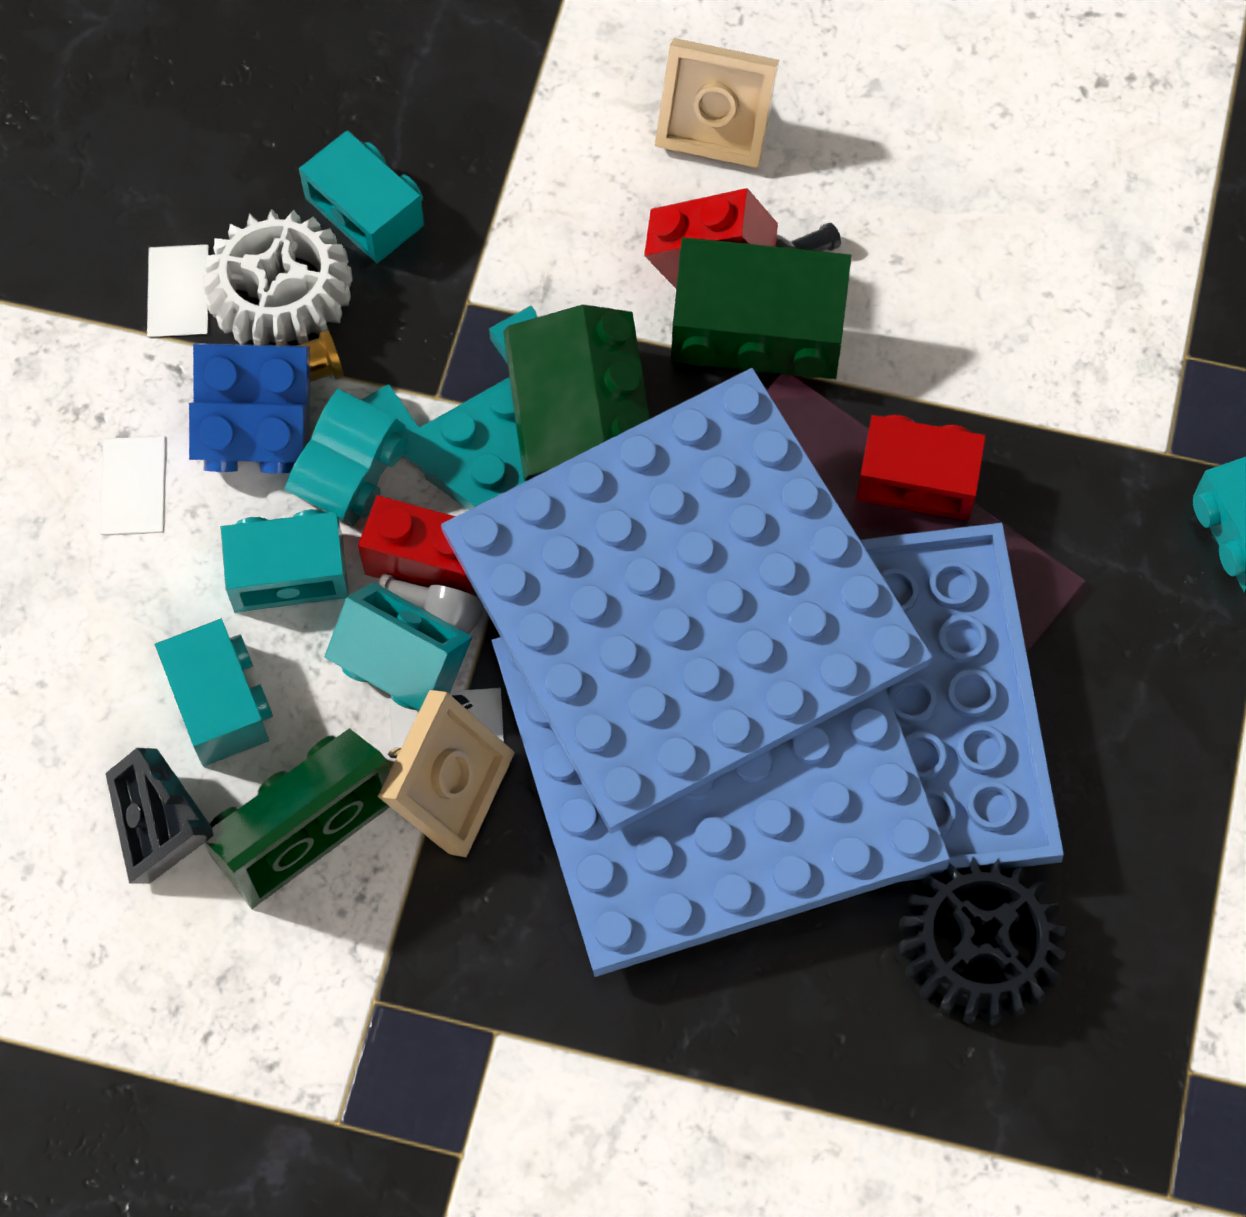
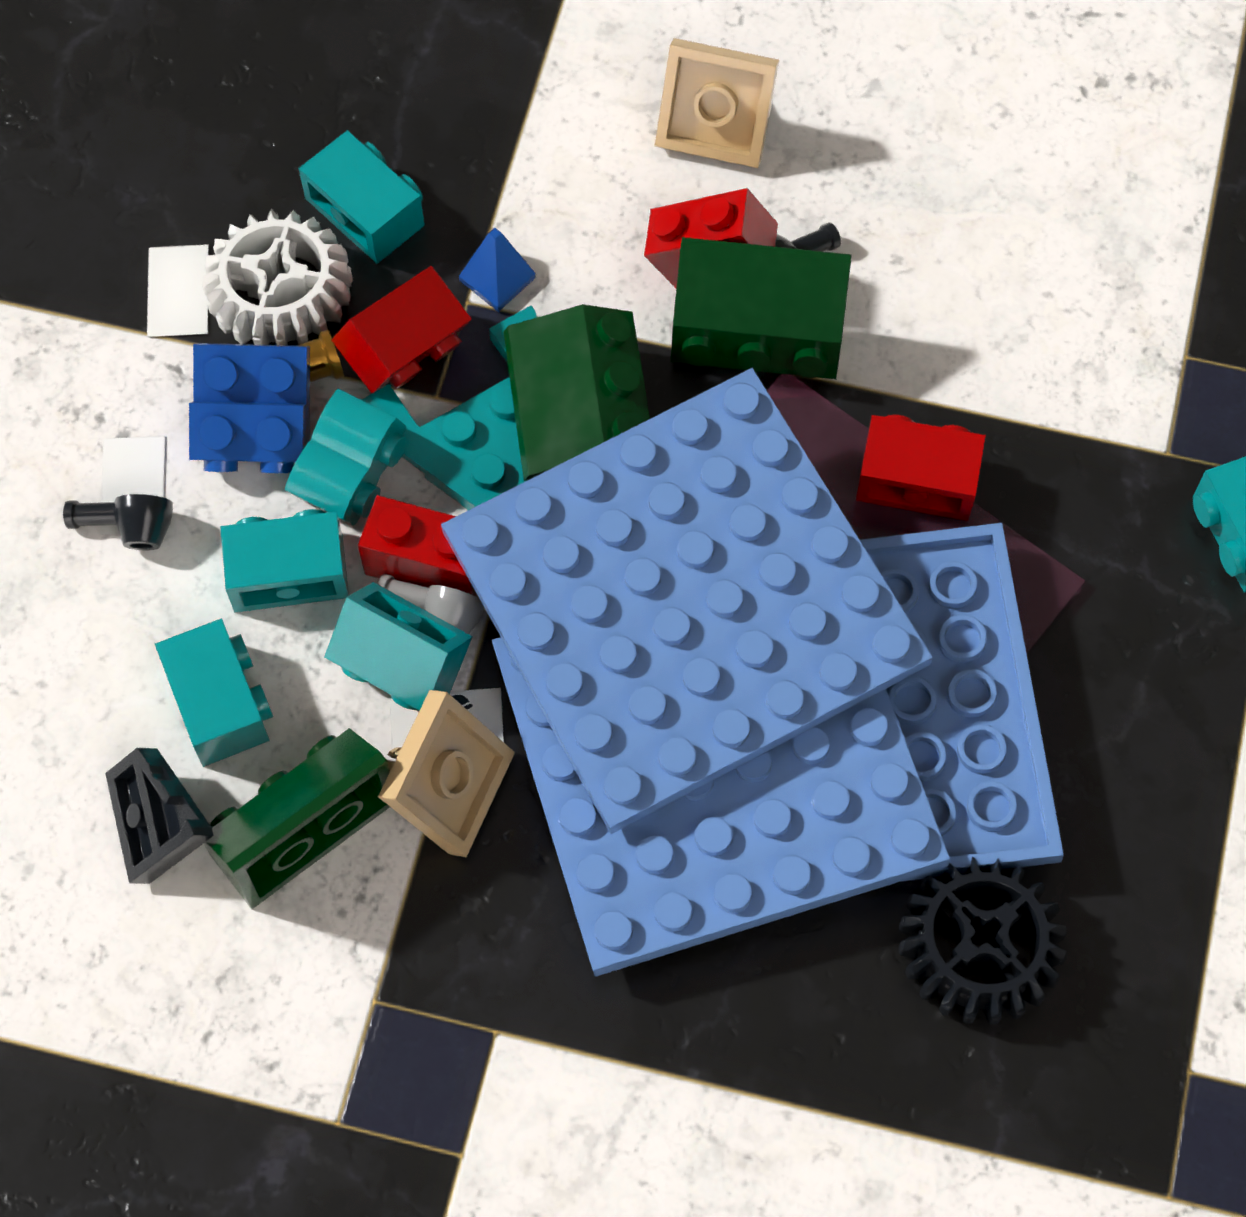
(139, 518): none -> black bar
(402, 330): none -> red brick
(497, 271): none -> blue slope

